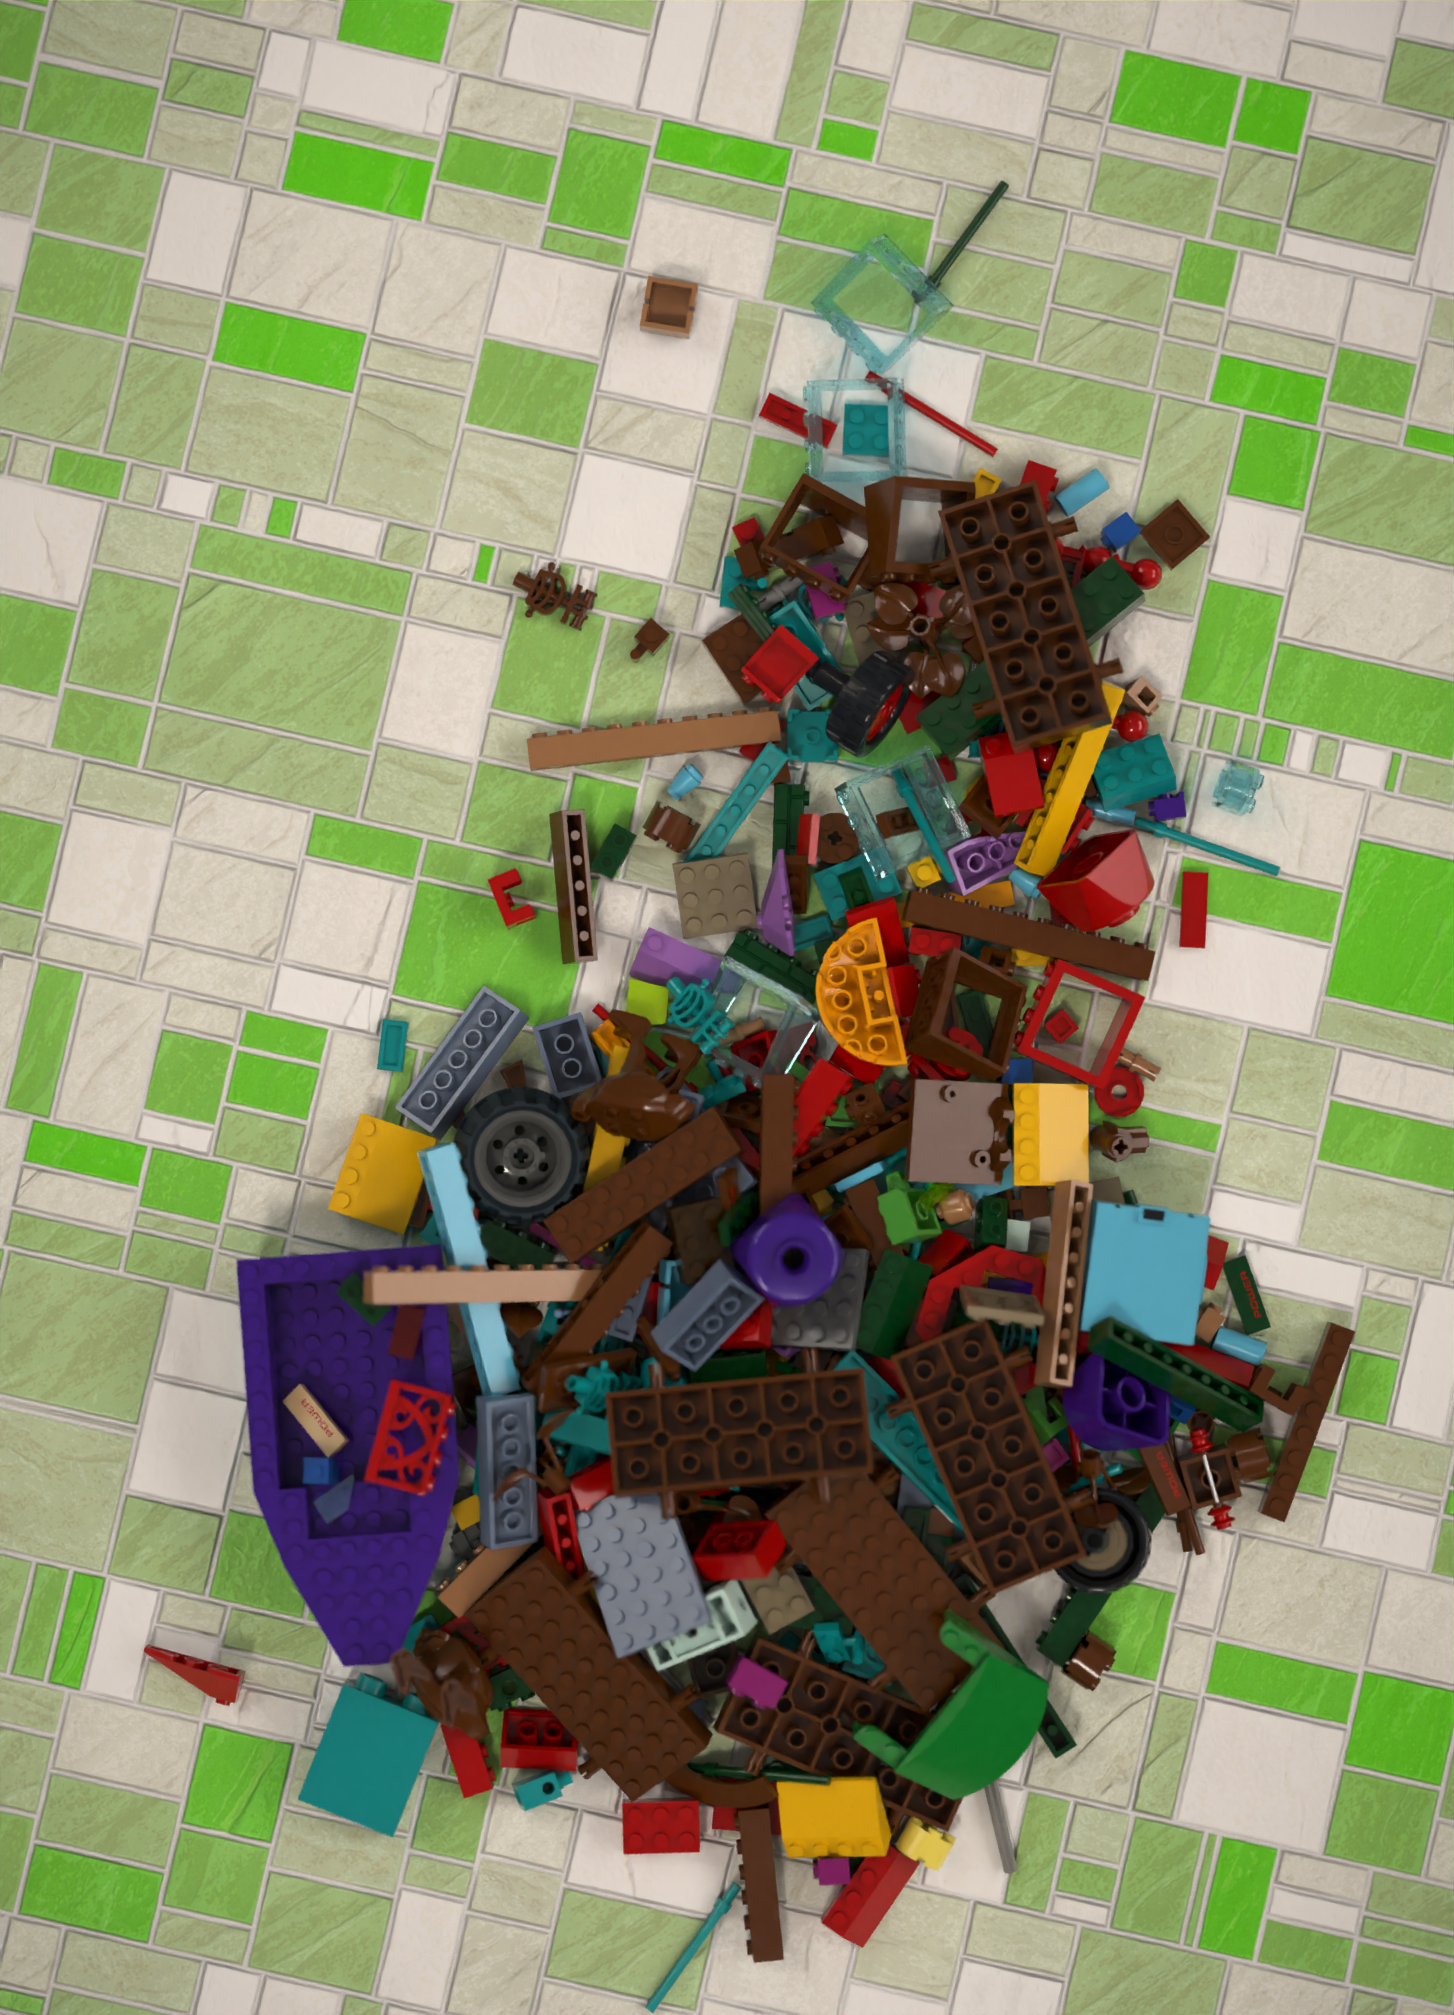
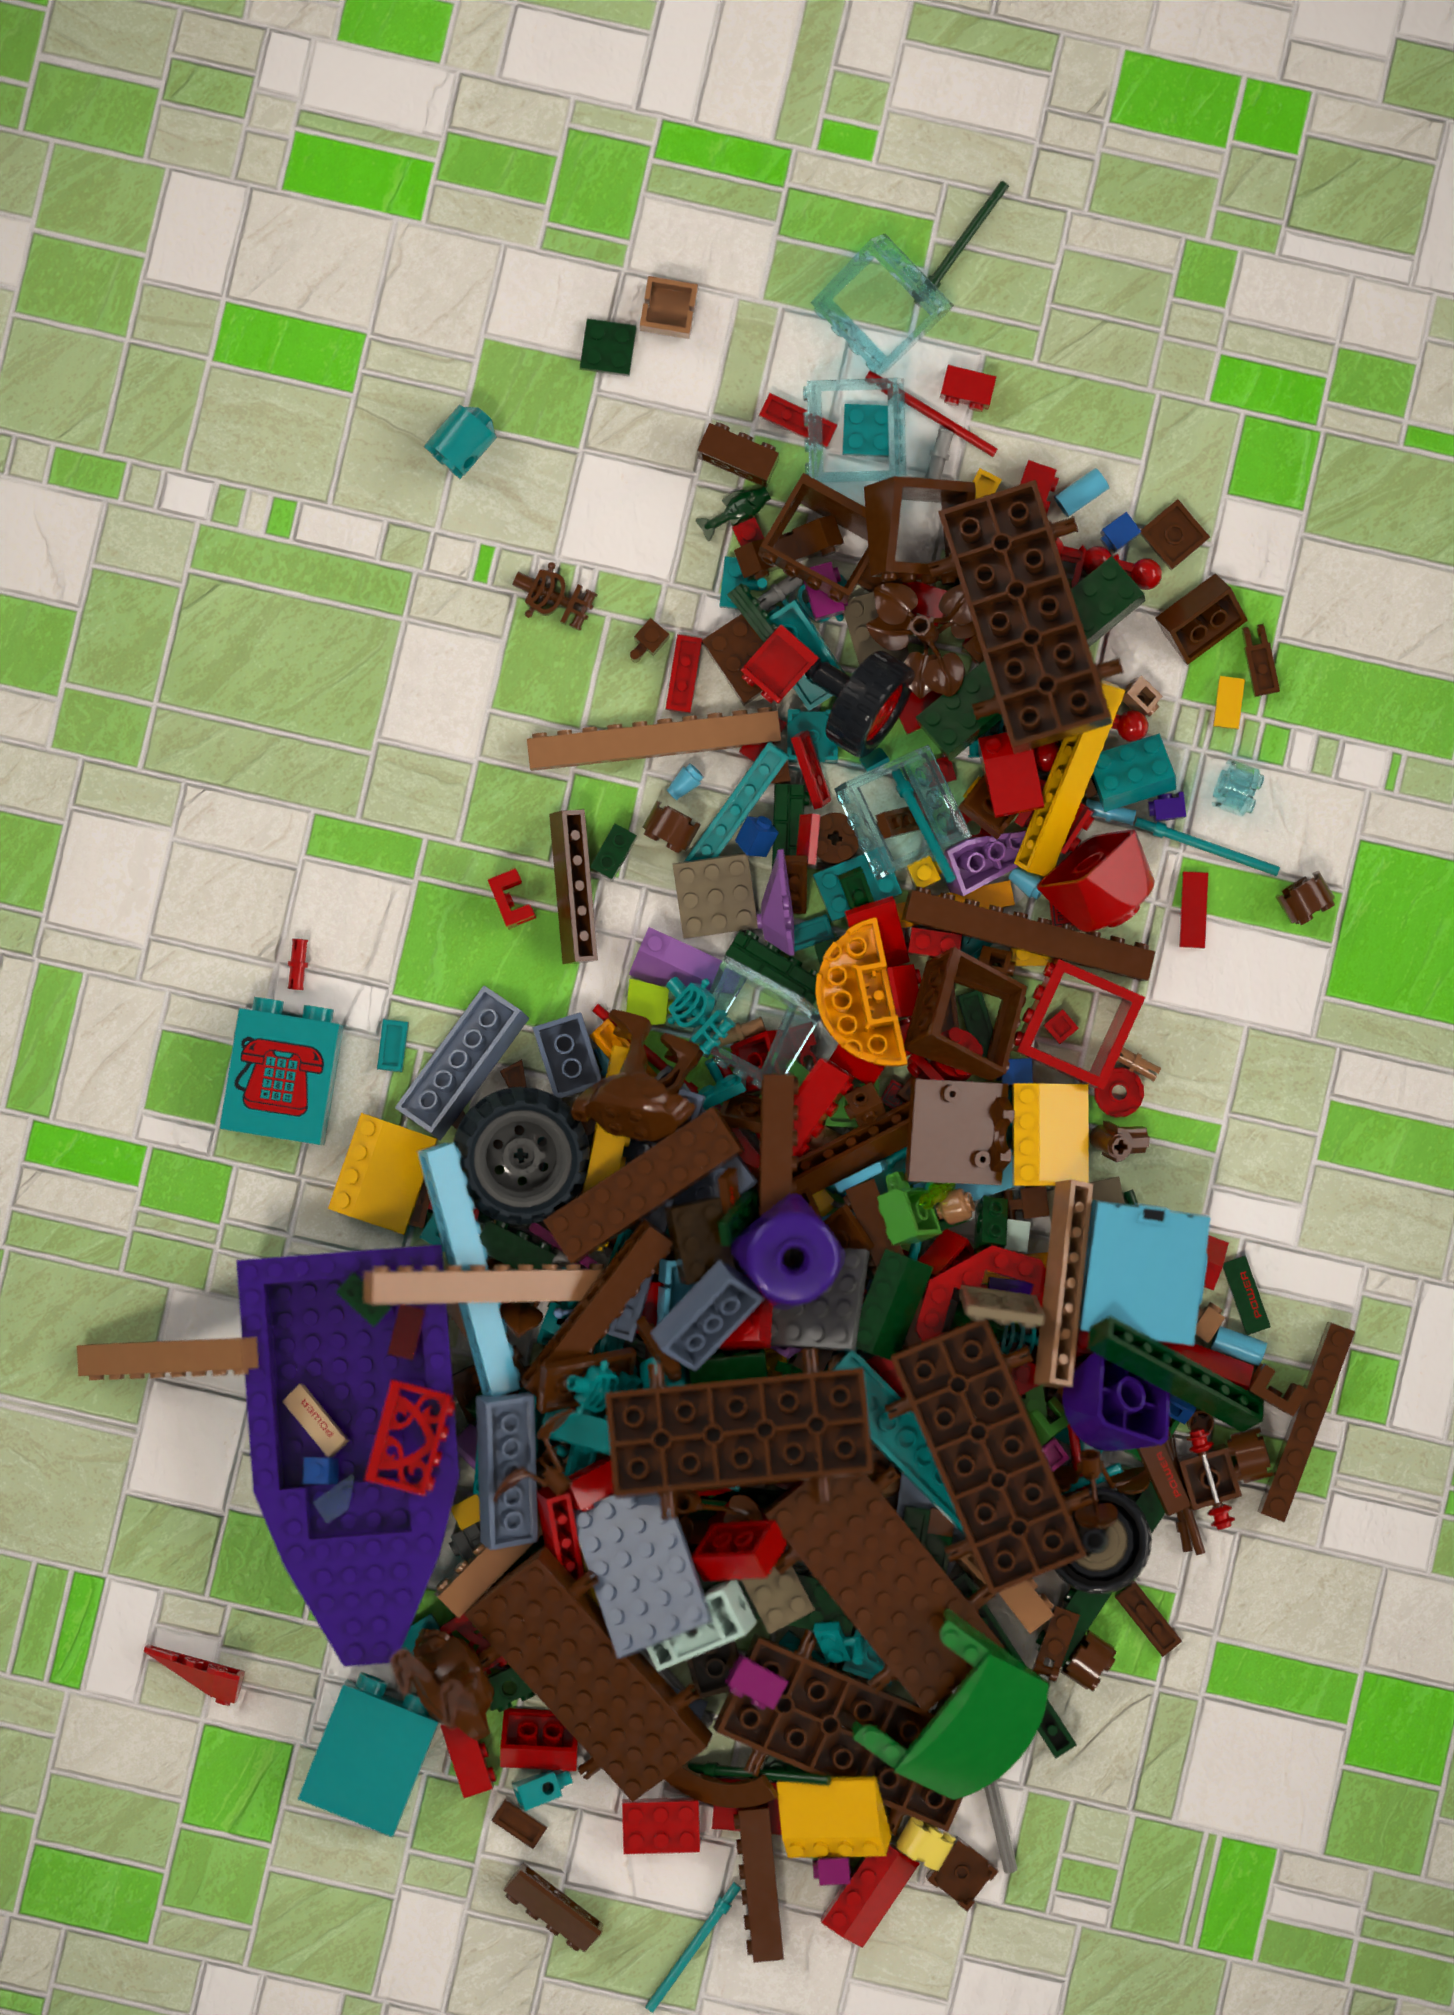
(168, 1357): none -> medium nougat brick
(282, 1072): none -> teal brick
(297, 964): none -> red pin
(462, 439): none -> teal cylinder
(519, 1823): none -> reddish brown tile
(554, 1908): none -> reddish brown slope
(608, 347): none -> dark green plate
(683, 674): none -> red plate
(738, 454): none -> reddish brown brick
(739, 507): none -> dark green animal
(756, 836): none -> blue brick
(811, 769): none -> red tile
(874, 759): none -> teal slope
(939, 454): none -> light grey pin
(963, 1874): none -> reddish brown panel
(967, 388): none -> red brick
(1027, 1605): none -> medium nougat piece
(1055, 1642): none -> reddish brown plate
(1148, 1618): none -> reddish brown tile
(1201, 618): none -> reddish brown slope
(1228, 702): none -> yellow tile
(1260, 663): none -> reddish brown hinge
(1306, 898): none -> reddish brown brick

